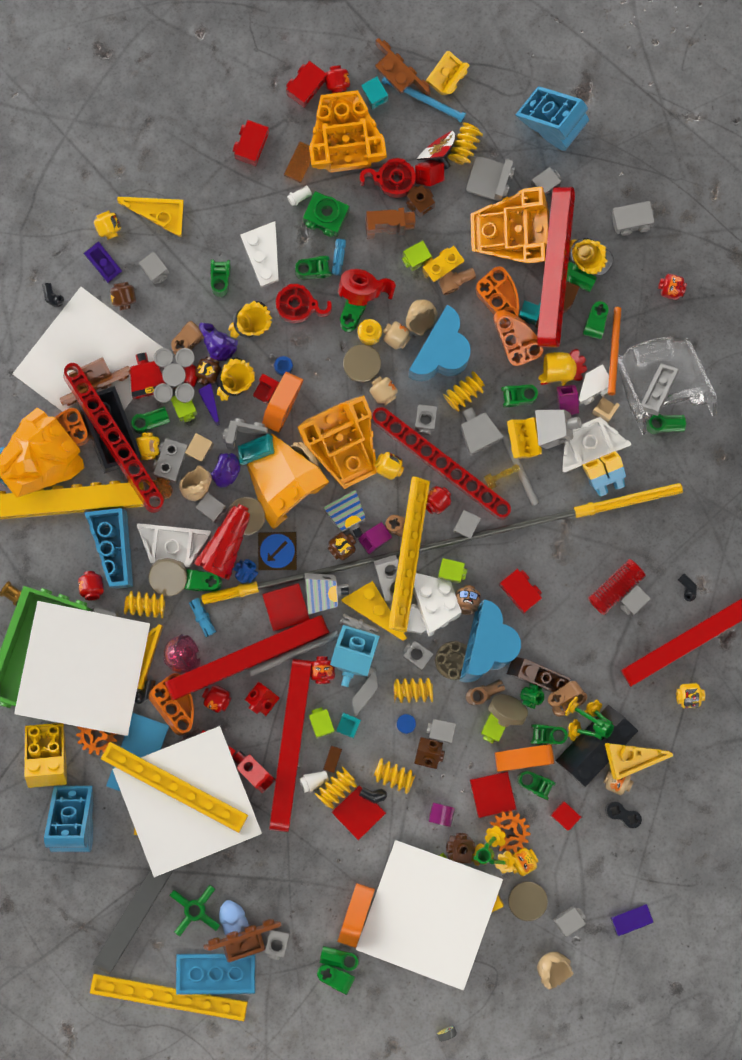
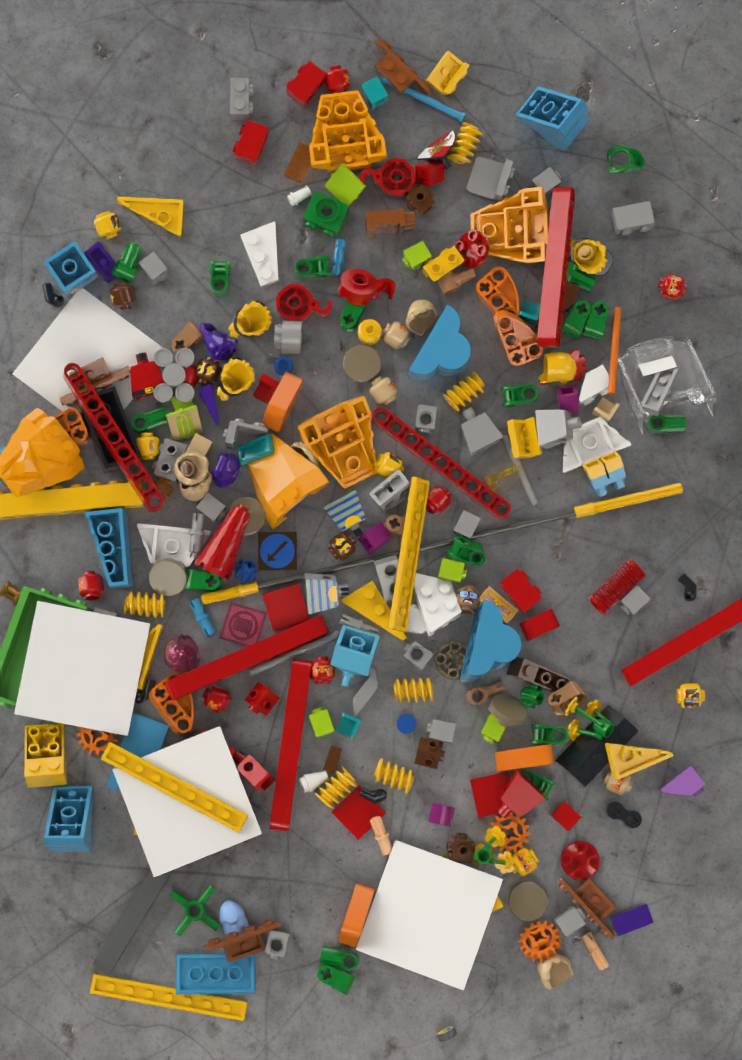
(71, 269): none -> dark azure brick
(126, 265): none -> green piece
(184, 423): none -> piece
(191, 468): none -> tan hair
(196, 532): none -> light grey pin
(240, 99): none -> light grey brick
(242, 625): none -> clear pink piece
(288, 337): none -> light grey piece
(345, 185): none -> lime piece
(381, 835): none -> light nougat axle
(391, 491): none -> light grey brick
(464, 549): none -> green piece
(473, 248): none -> red dish
(507, 609): none -> slope
(519, 796): none -> red torso
(539, 625): none -> red beam
(539, 940): none -> orange gear
(575, 322): none -> green piece
(580, 860): none -> red dish
(593, 901): none -> dark orange bracket
(595, 951): none -> light nougat axle
(635, 163): none -> green piece
(657, 365): none -> white sticker
(684, 784): none -> medium lavender slope

